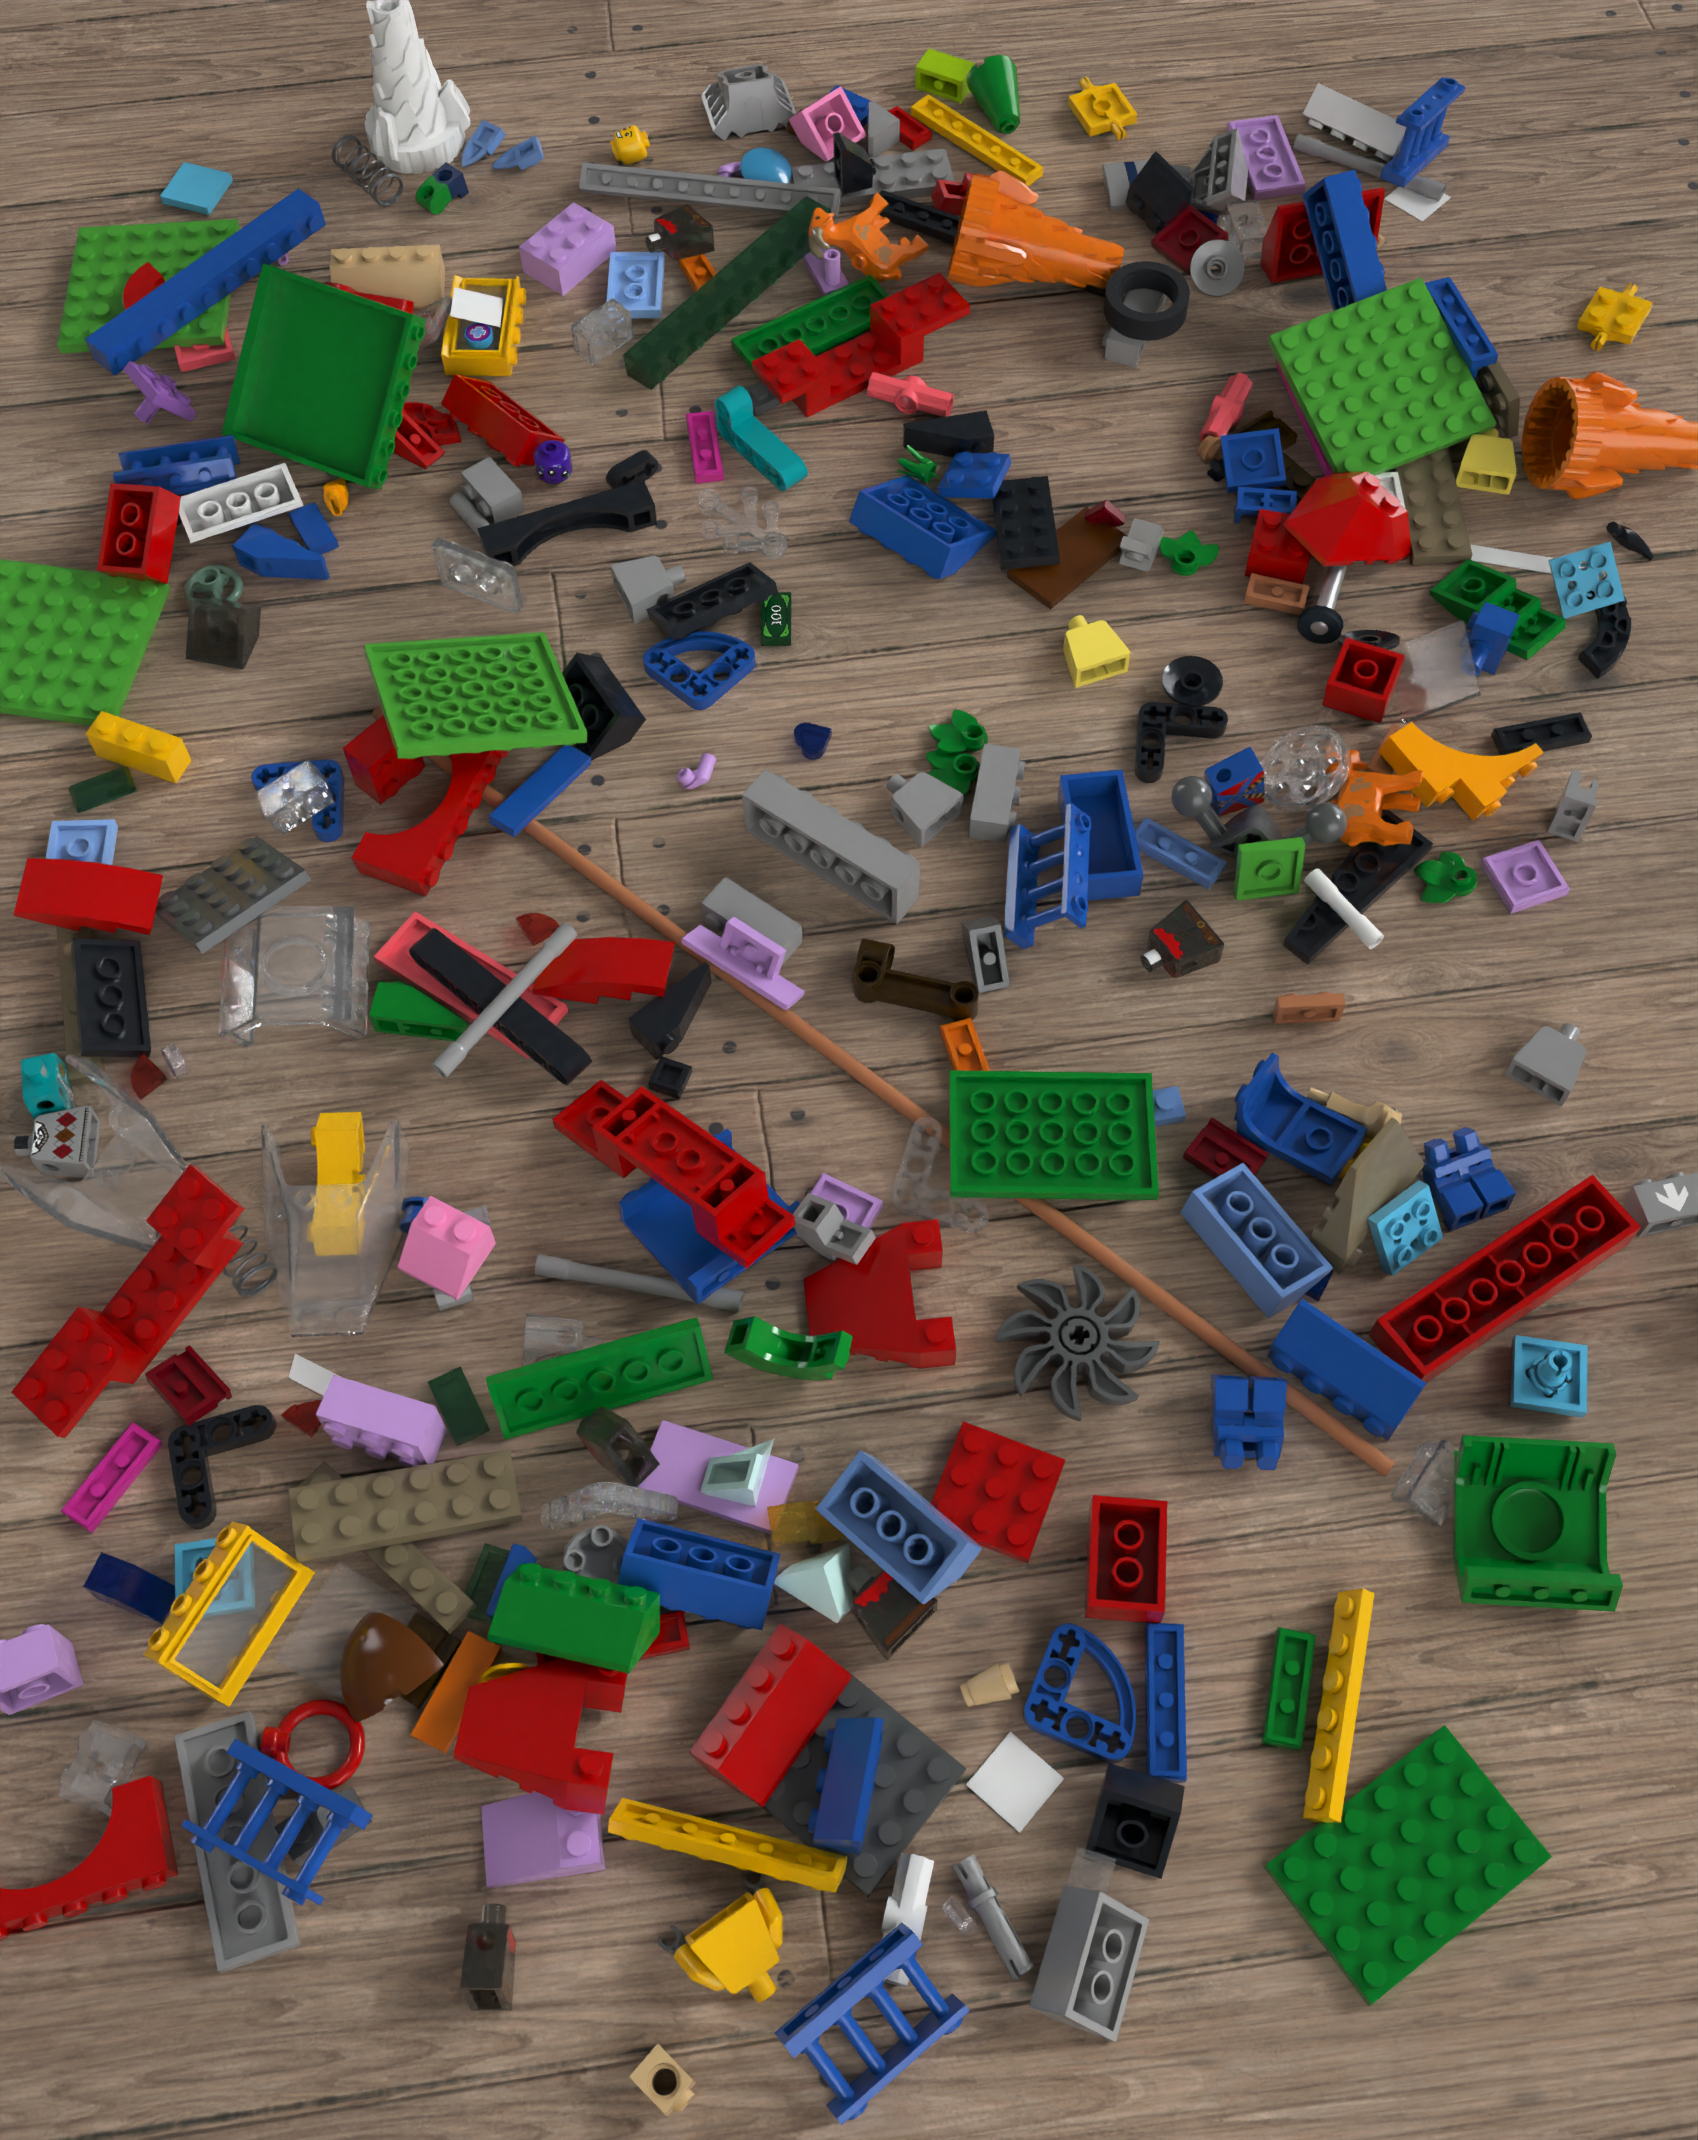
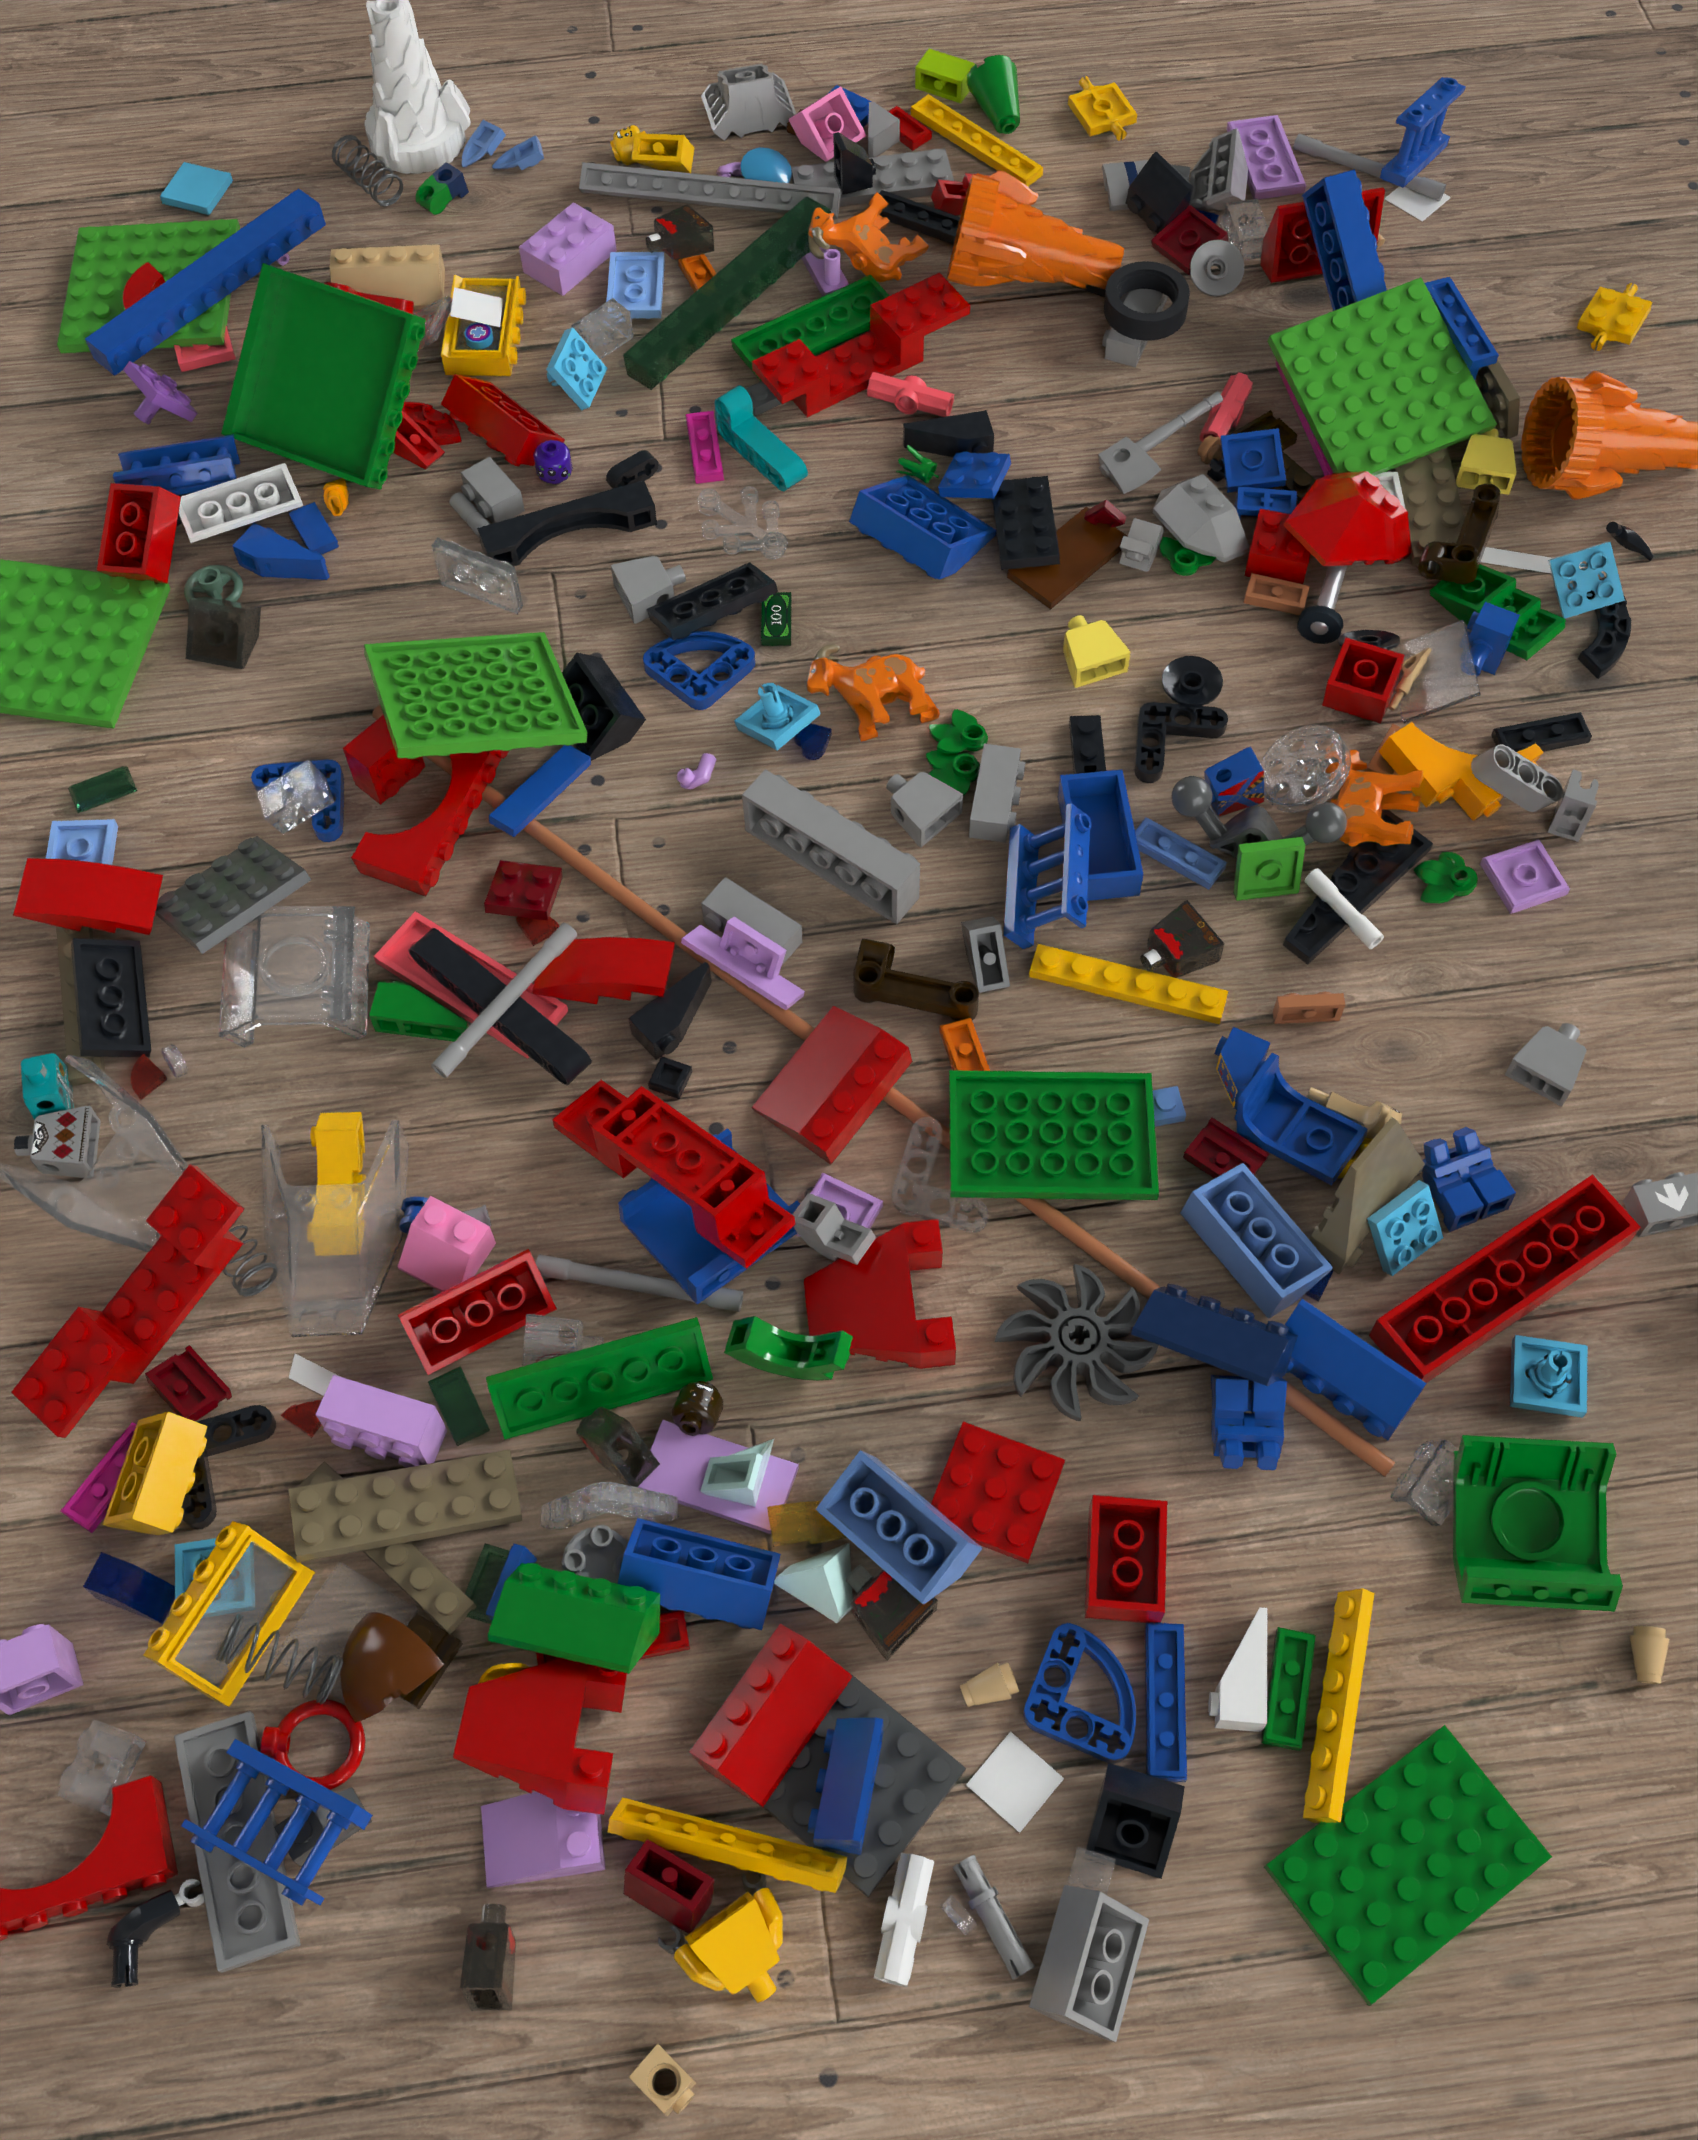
(138, 747): yellow brick -> none
(138, 1926): none -> black arm
(156, 1474): none -> yellow slope
(330, 1678): none -> dark grey piece
(444, 1711): orange tile -> none
(477, 1311): none -> red slope
(523, 890): none -> dark red plate
(571, 370): none -> medium azure plate
(663, 152): none -> yellow slope
(668, 1886): none -> dark red brick
(697, 1408): none -> dark brown head
(777, 716): none -> medium azure plate
(834, 1082): none -> red slope
(835, 2005): blue fence -> none
(872, 686): none -> orange animal
(1087, 744): none -> black plate
(1128, 984): none -> yellow plate
(1129, 463): none -> light grey piece
(1202, 519): none -> light grey wedge
(1216, 1334): none -> dark blue slope
(1238, 1060): none -> blue slope
(1242, 1691): none -> white slope
(1355, 121): white slope -> none
(1410, 669): none -> tan hand
(1461, 560): none -> dark brown piece
(1516, 778): none -> light grey beam
(1649, 1653): none -> tan cone

